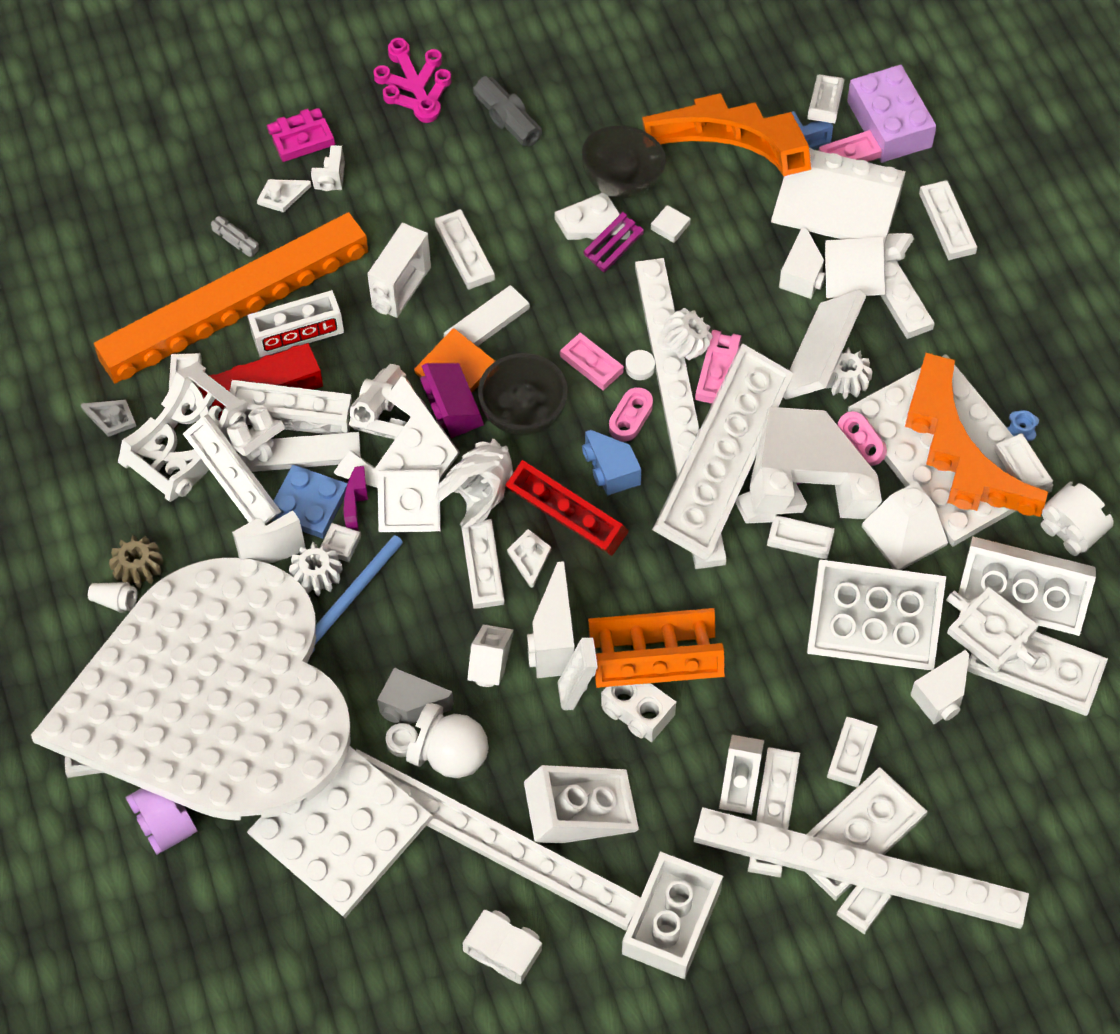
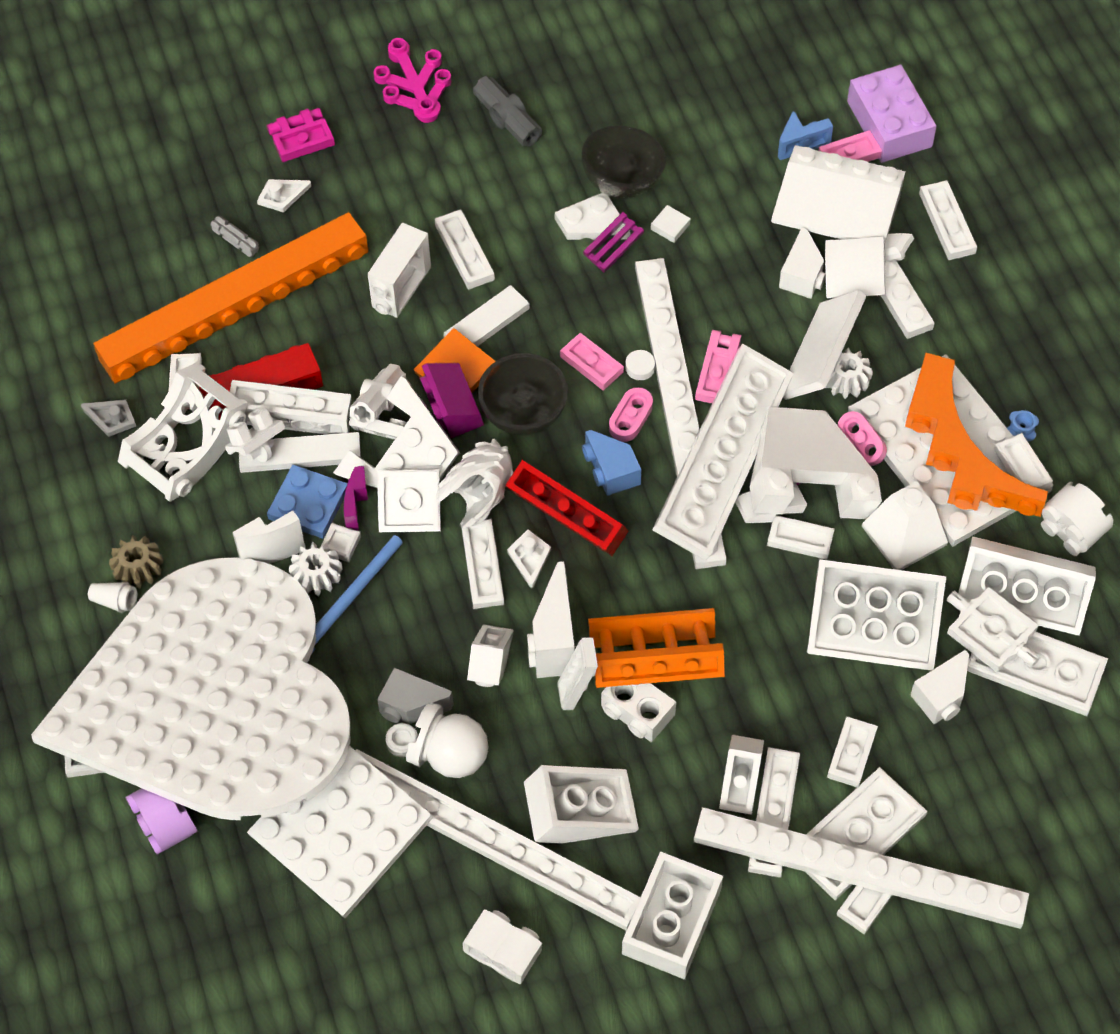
(231, 471): white tile -> none
(296, 323): white brick -> none
(333, 172): white bracket -> none
(686, 334): white gear -> none
(710, 120): orange arch -> none
(826, 98): white plate -> none

